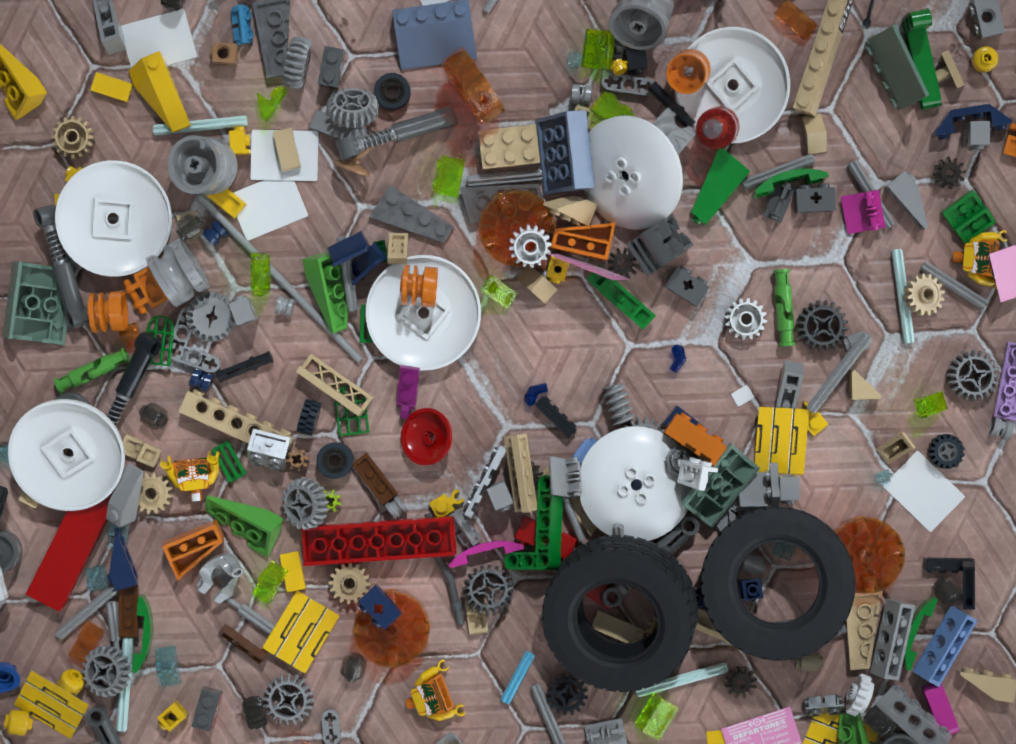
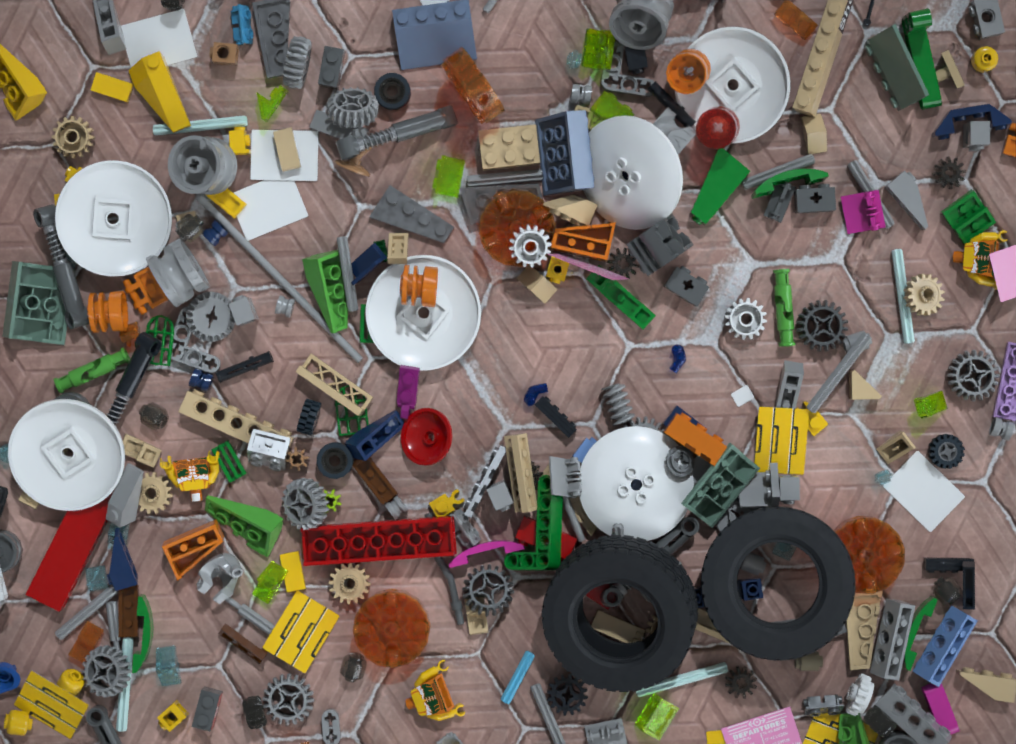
(260, 273): clear neon green bracket -> none
(348, 248): dark blue panel -> none
(374, 436): none -> dark blue slope
(378, 596): dark blue brick -> none
(498, 291): clear neon green slope -> none
(619, 67): yellow plate -> none
(695, 473): white bracket -> none
(712, 128): clear light blue plate -> none
(954, 285): light grey axle -> none

